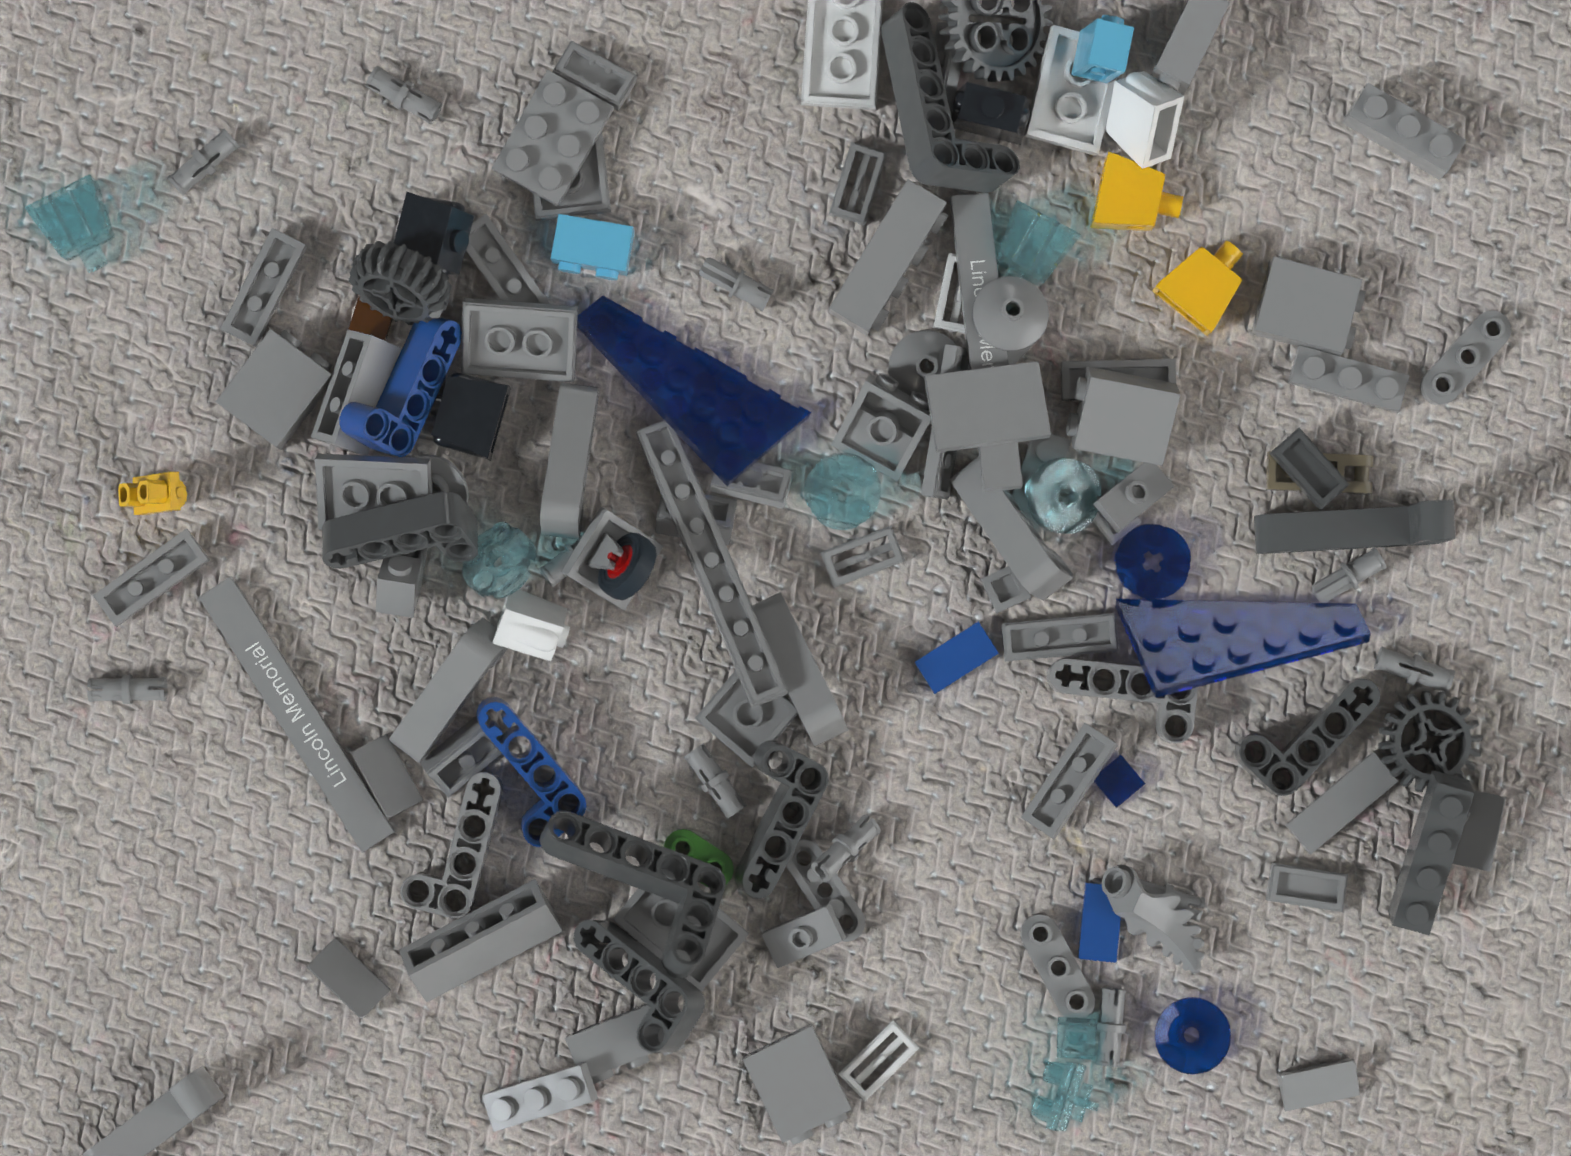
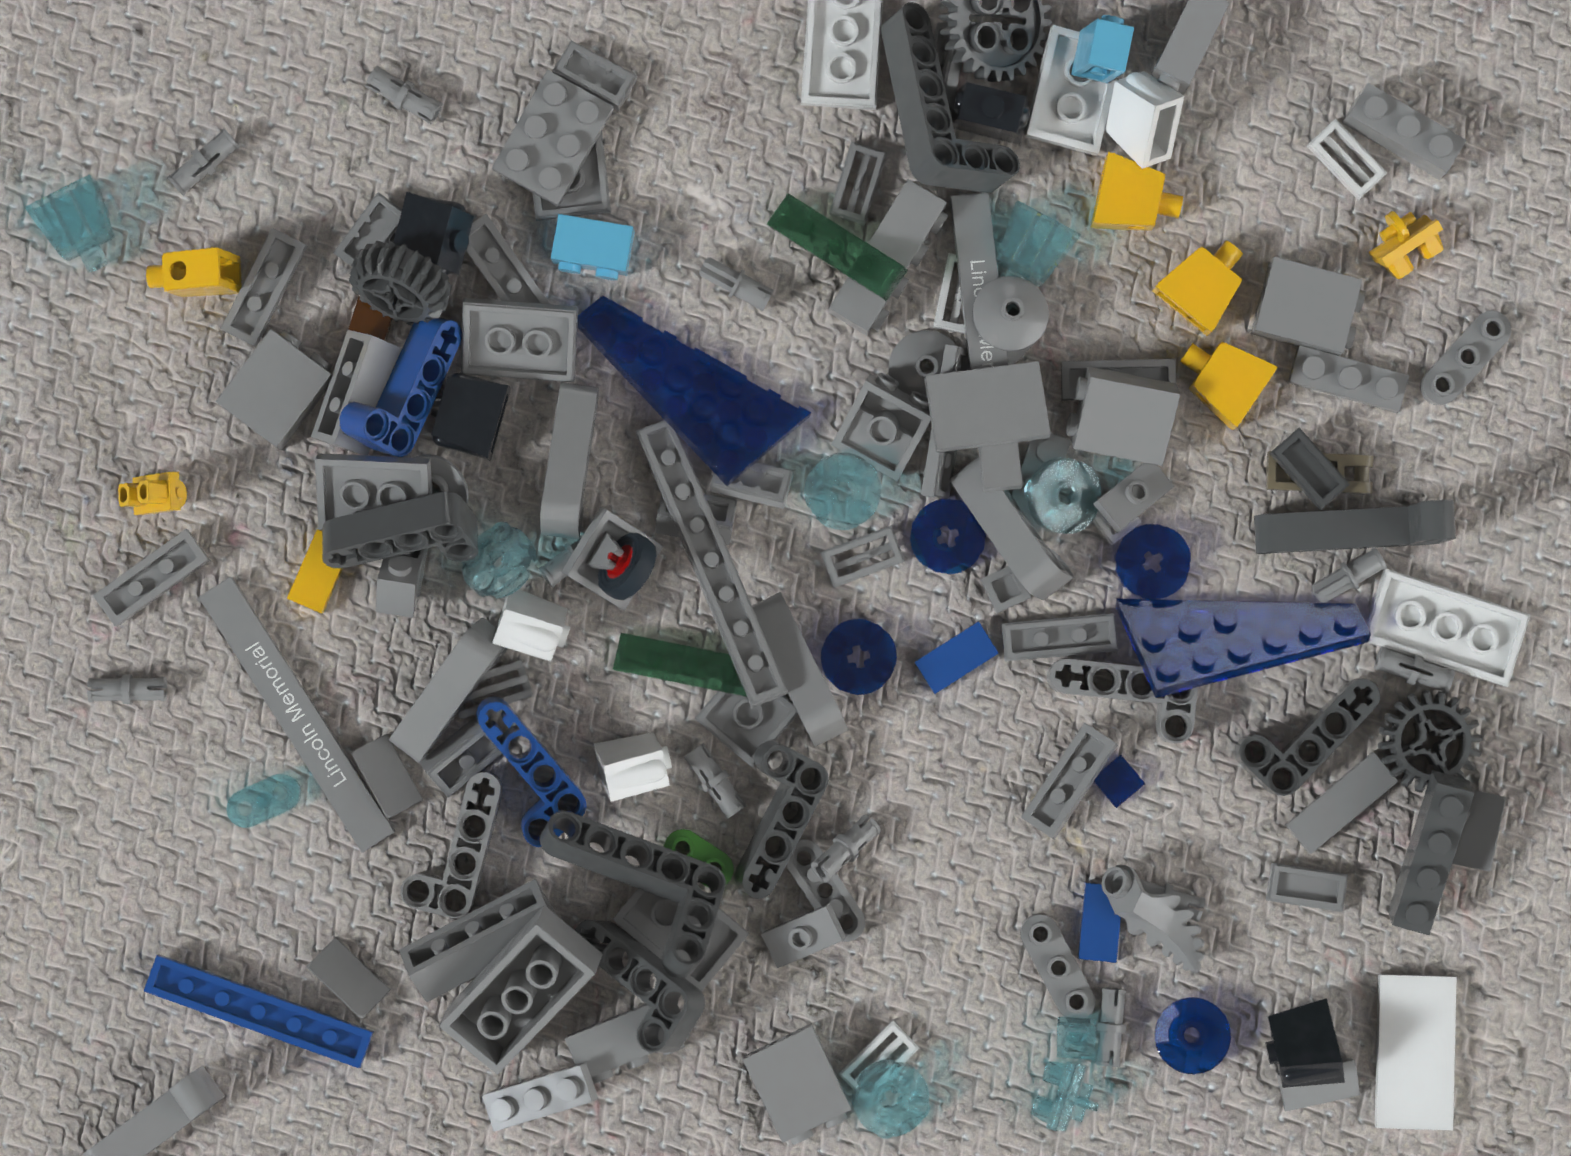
(197, 273): none -> yellow torso
(258, 1011): none -> blue plate
(263, 801): none -> clear light blue plate
(314, 579): none -> yellow tile
(375, 224): none -> light grey plate
(521, 990): none -> light grey brick
(522, 679): none -> light grey tile
(632, 765): none -> white torso
(677, 664): none -> clear green tile
(837, 247): none -> clear green tile
(870, 638): none -> clear blue plate
(910, 1107): none -> clear light blue plate
(939, 556): none -> clear blue plate
(1227, 380): none -> yellow torso
(1305, 1046): none -> black torso
(1315, 147): none -> white tile
(1404, 236): none -> yellow hips
(1415, 1052): none -> white tile
(1446, 627): none -> white tile

